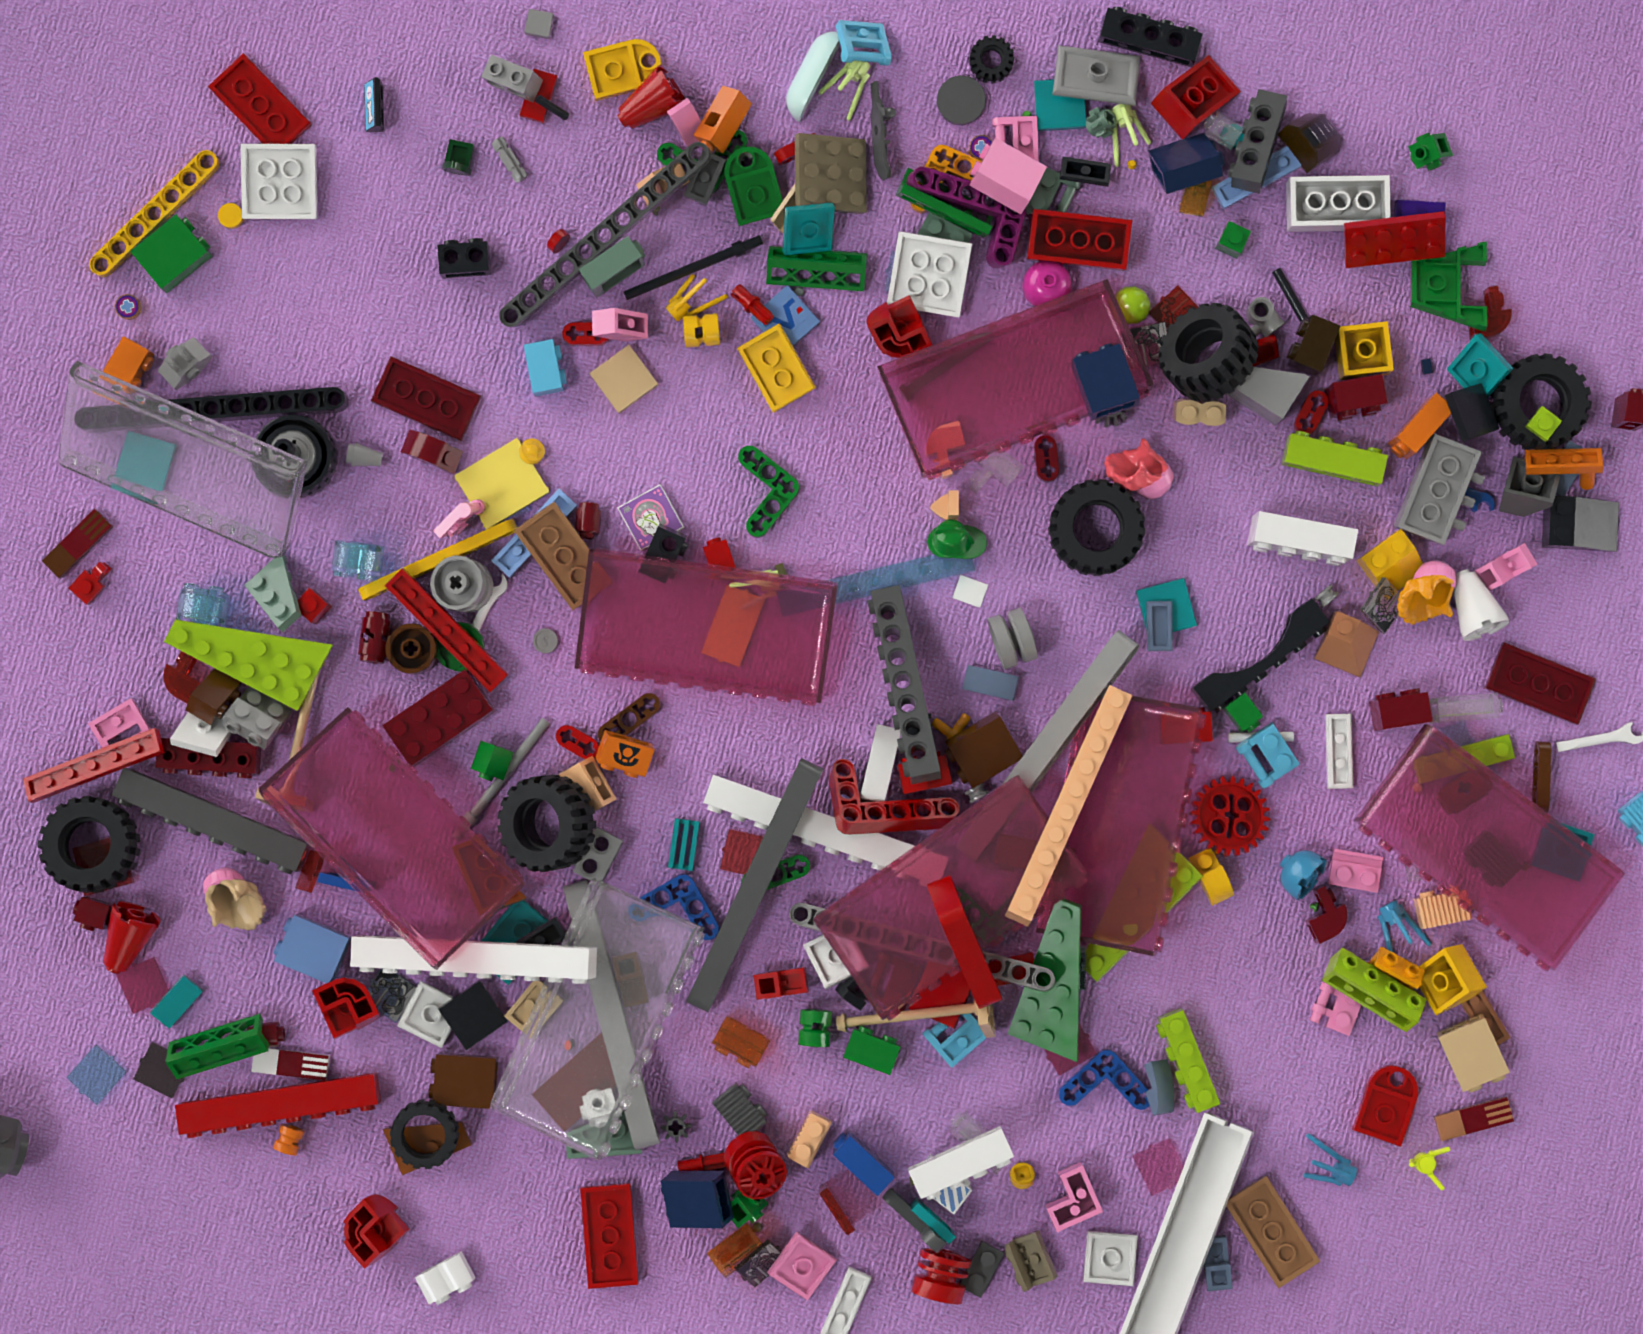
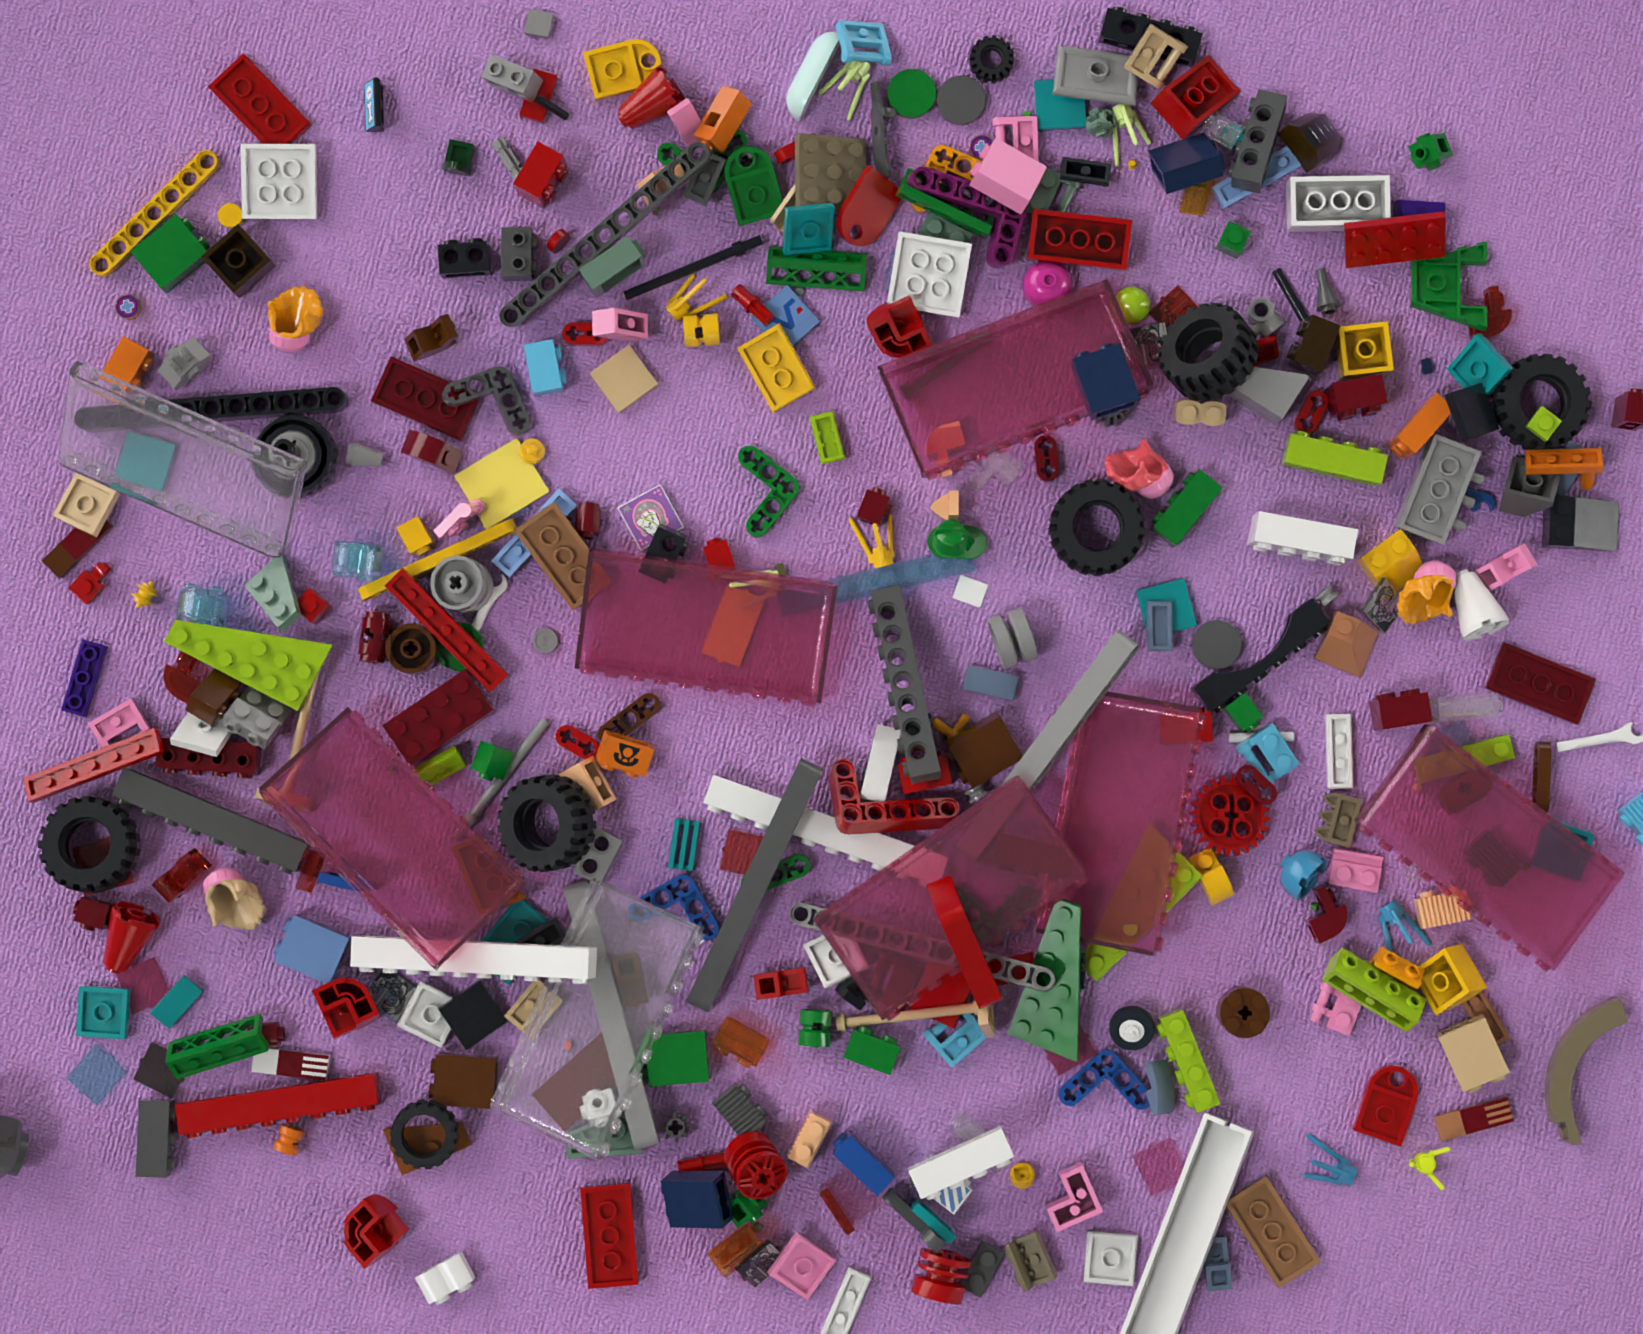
(86, 504): none -> tan tile
(88, 662): none -> dark purple tile
(103, 1012): none -> teal tile
(145, 594): none -> yellow wheel
(155, 1138): none -> dark grey brick
(182, 875): none -> clear red brick
(238, 261): none -> dark brown brick
(293, 318): none -> light orange hair
(416, 536): none -> yellow brick
(432, 338): none -> reddish brown brick
(441, 766): none -> lime plate
(491, 387): none -> dark grey beam
(517, 254): none -> dark grey brick
(541, 175): none -> red brick
(678, 1059): none -> green brick
(827, 438): none -> lime plate
(867, 207): none -> red tile
(874, 507): none -> dark red brick
(881, 555): none -> yellow plant
(911, 93): none -> green tile
(1068, 806): light nougat brick -> none
(1131, 1028): none -> black wheel
(1149, 51): none -> tan plate
(1185, 507): none -> green brick
(1216, 644): none -> dark grey tile
(1251, 789): none -> dark red beam
(1251, 1023): none -> reddish brown brick
(1326, 298): none -> dark grey cone
(1340, 819): none -> dark tan plate
(1566, 1057): none -> dark tan arch

